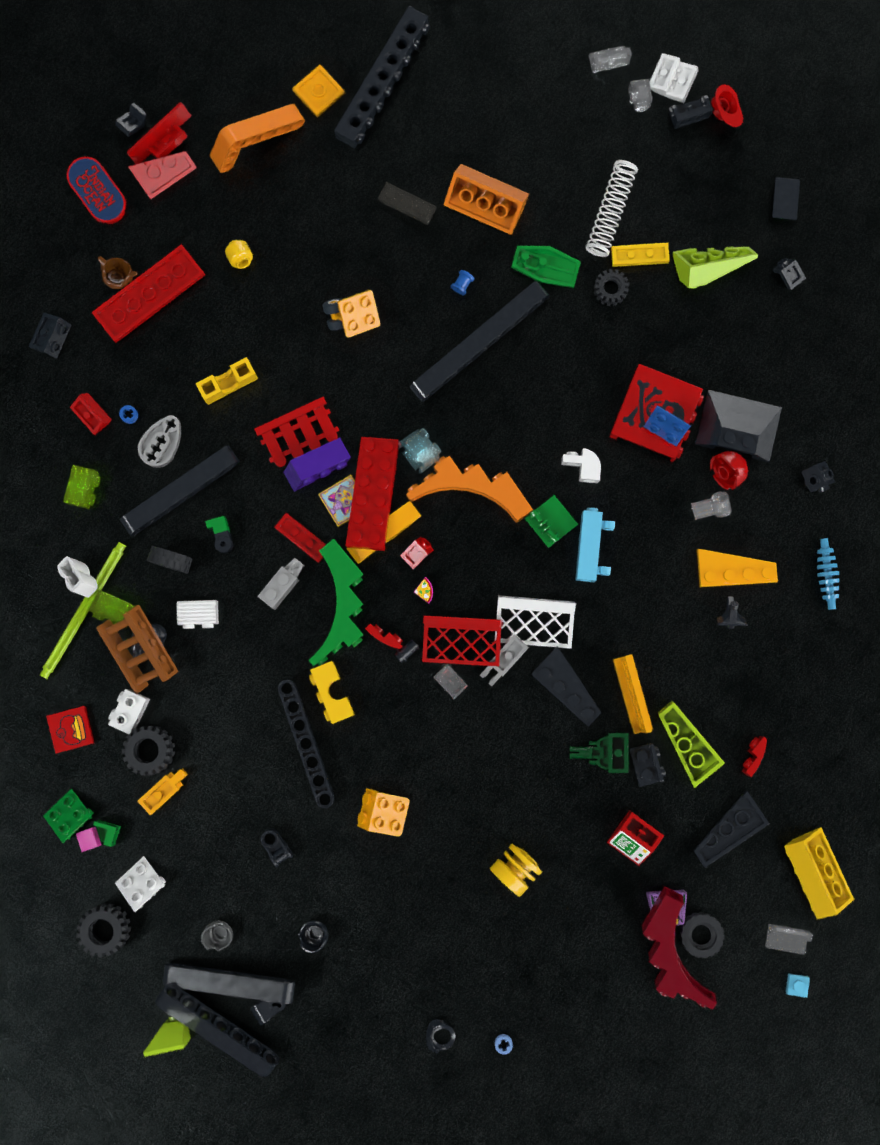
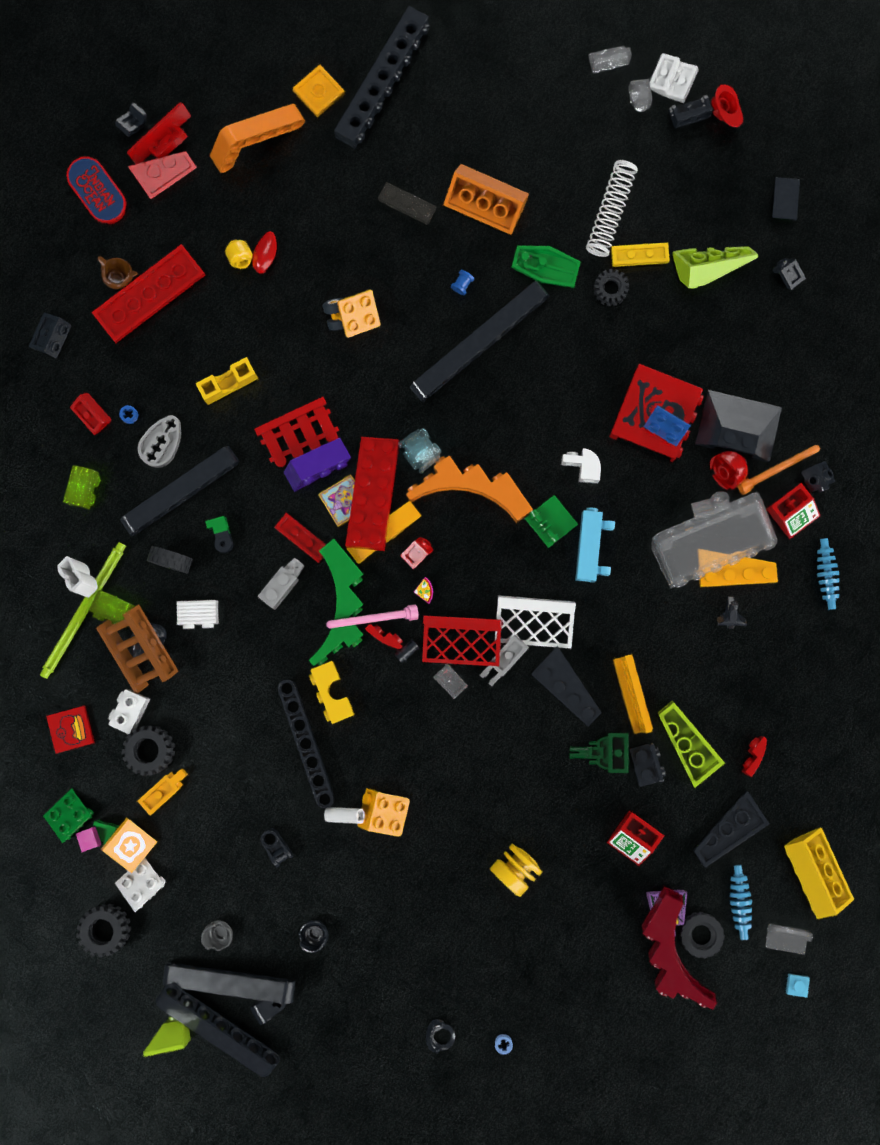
(129, 845): none -> light orange tile
(264, 252): none -> red arm
(344, 815): none -> white piece
(410, 613): none -> bright pink piece
(714, 540): none -> clear windscreen
(741, 902): none -> dark azure piece
(748, 484): none -> orange piece
(794, 510): none -> red slope

